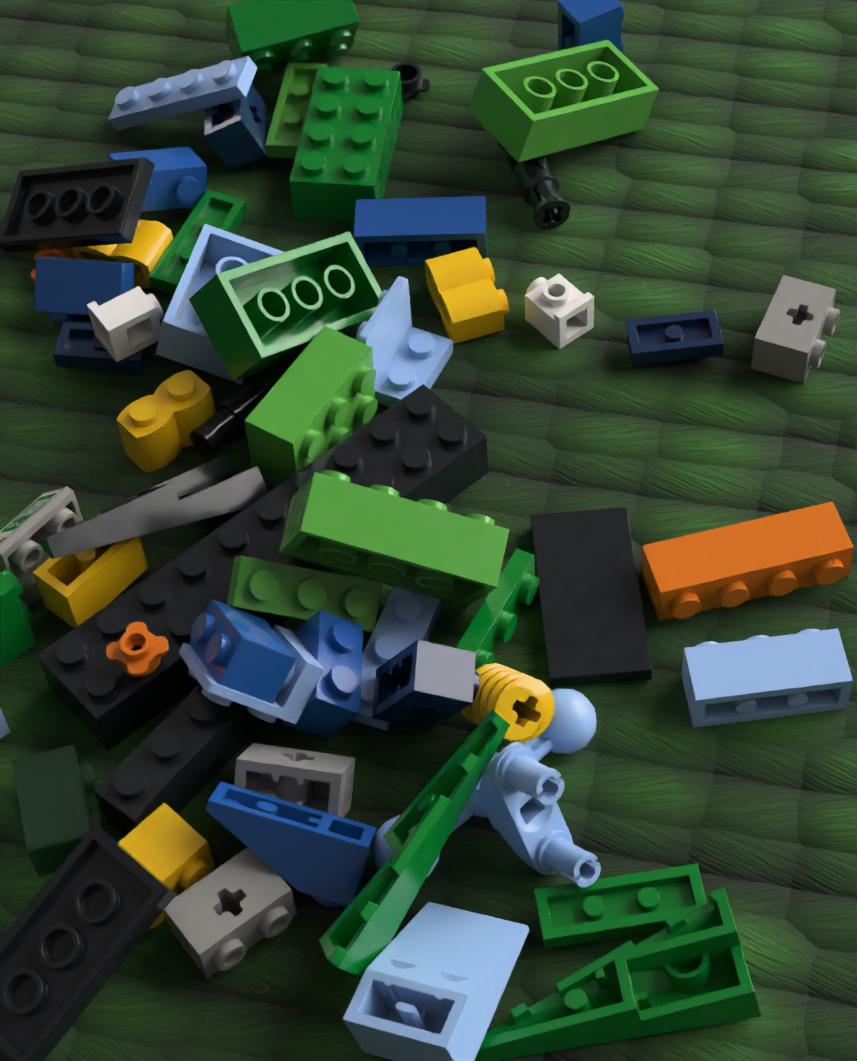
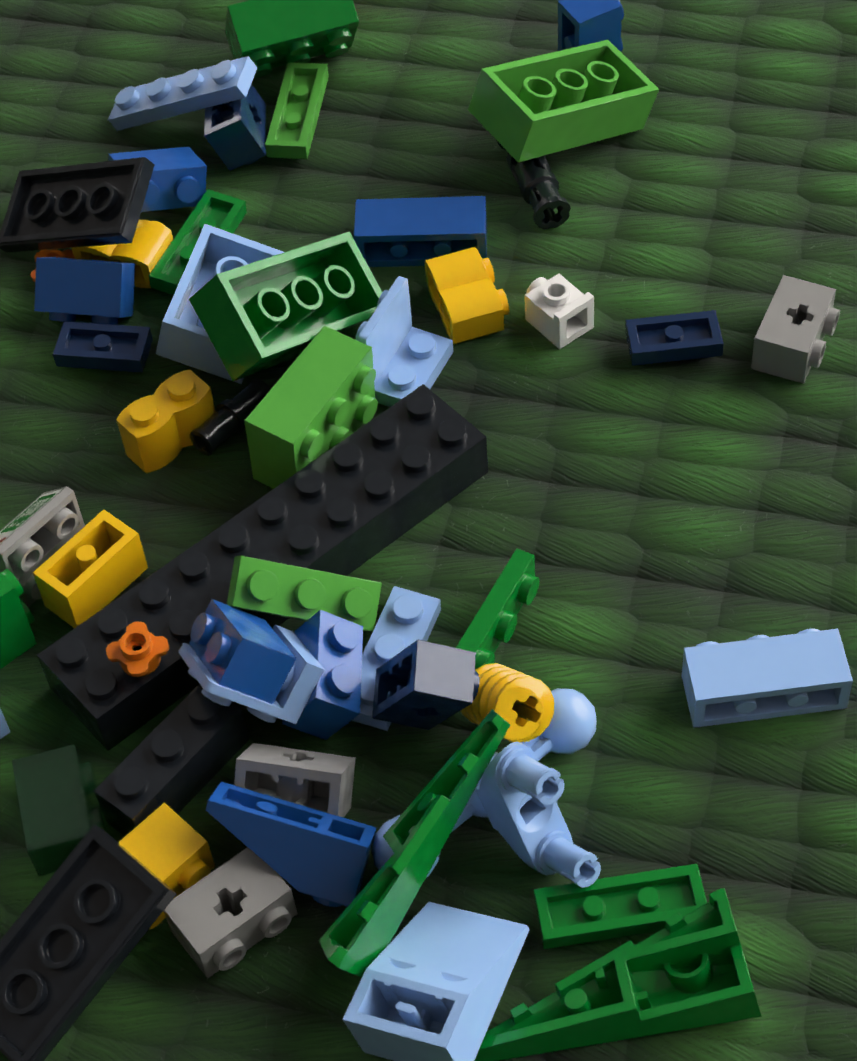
(127, 322): white brick -> none
(184, 498): black wedge -> none
(346, 142): green brick -> none
(394, 539): bright green brick -> none
(411, 80): black plate -> none
(590, 598): black tile -> none
(746, 561): orange brick -> none

